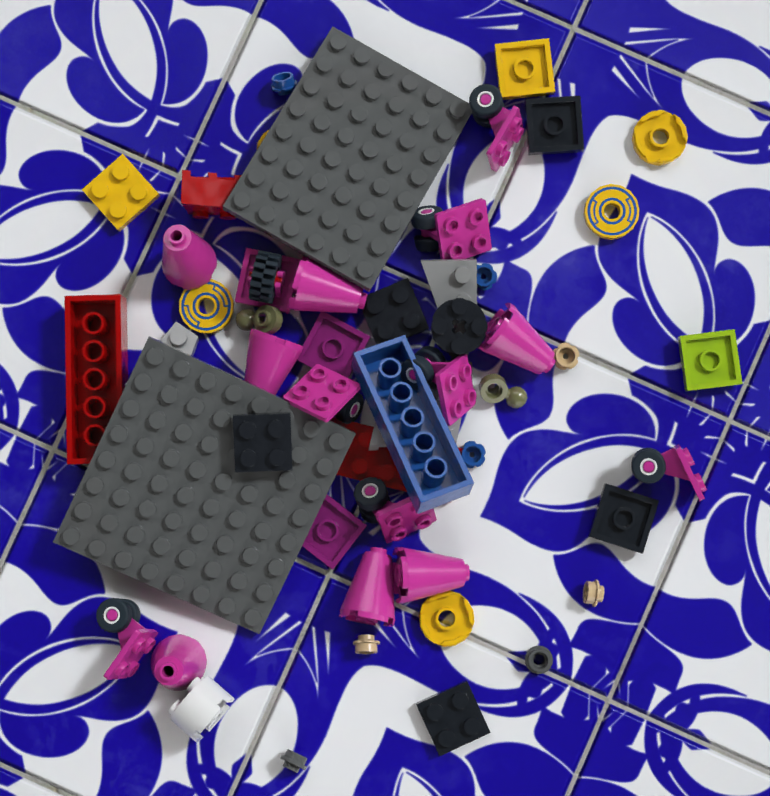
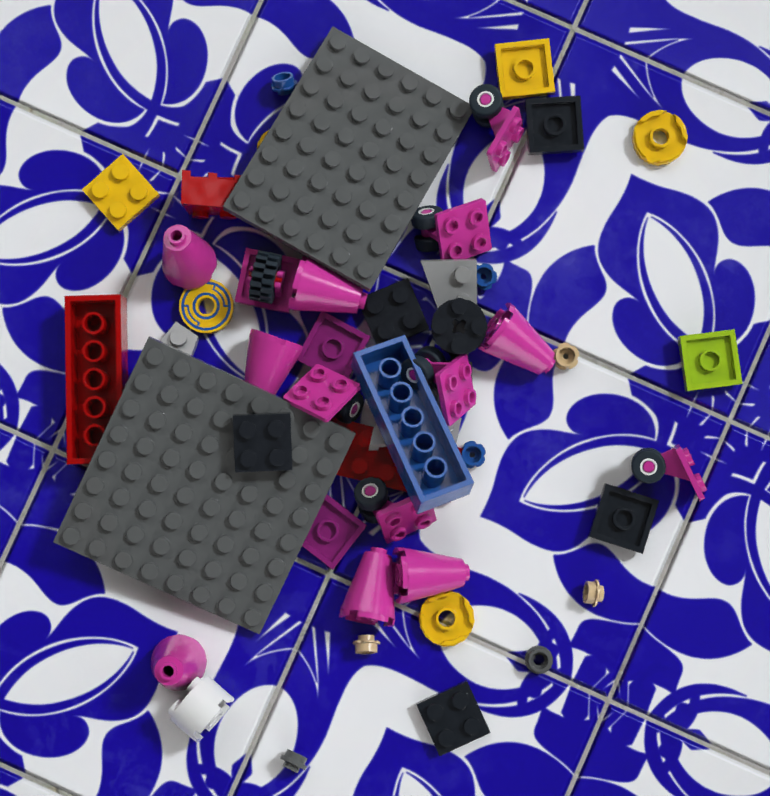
(135, 640): dark pink plate -> none
(248, 319): olive plate -> none
(515, 396): olive plate -> none
(622, 200): yellow tile -> none

